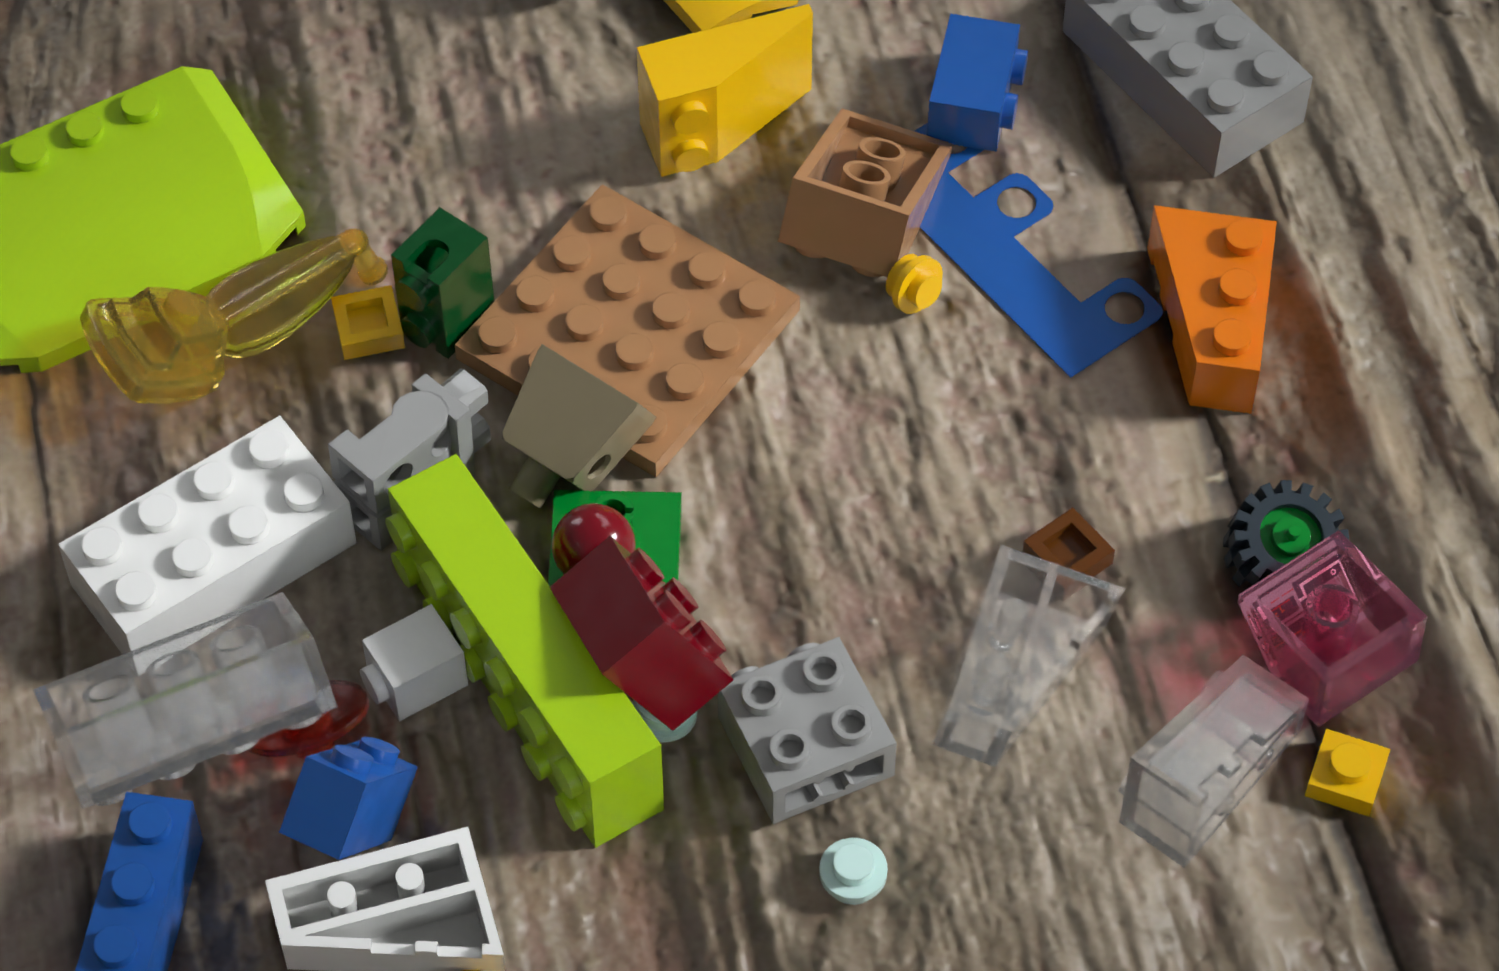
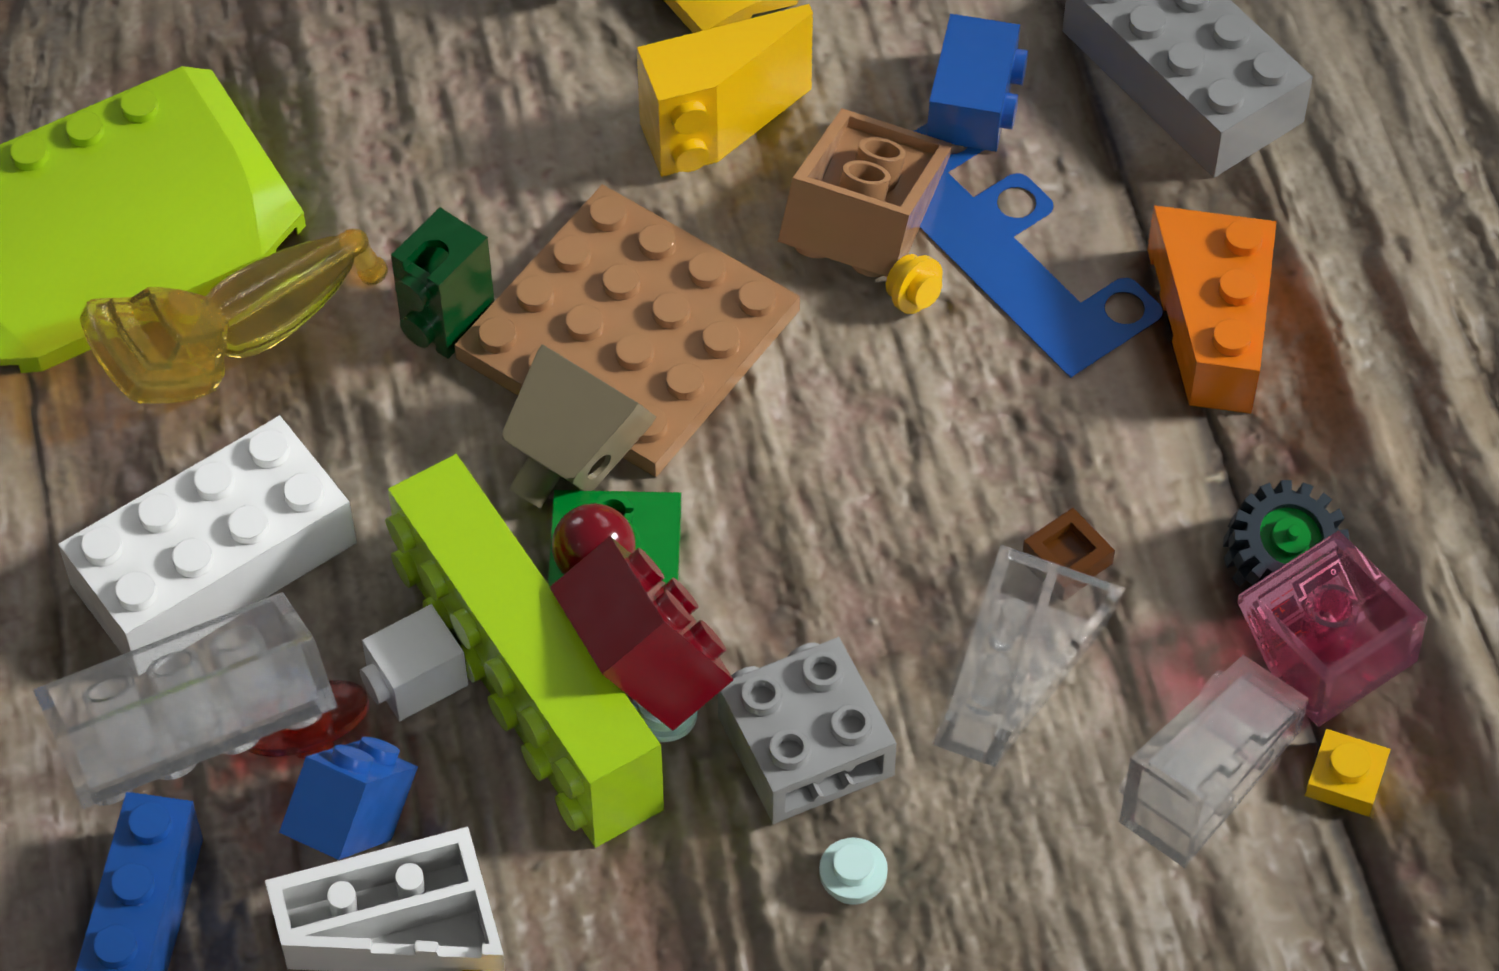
(368, 322): yellow plate -> none
(421, 432): light grey hips -> none

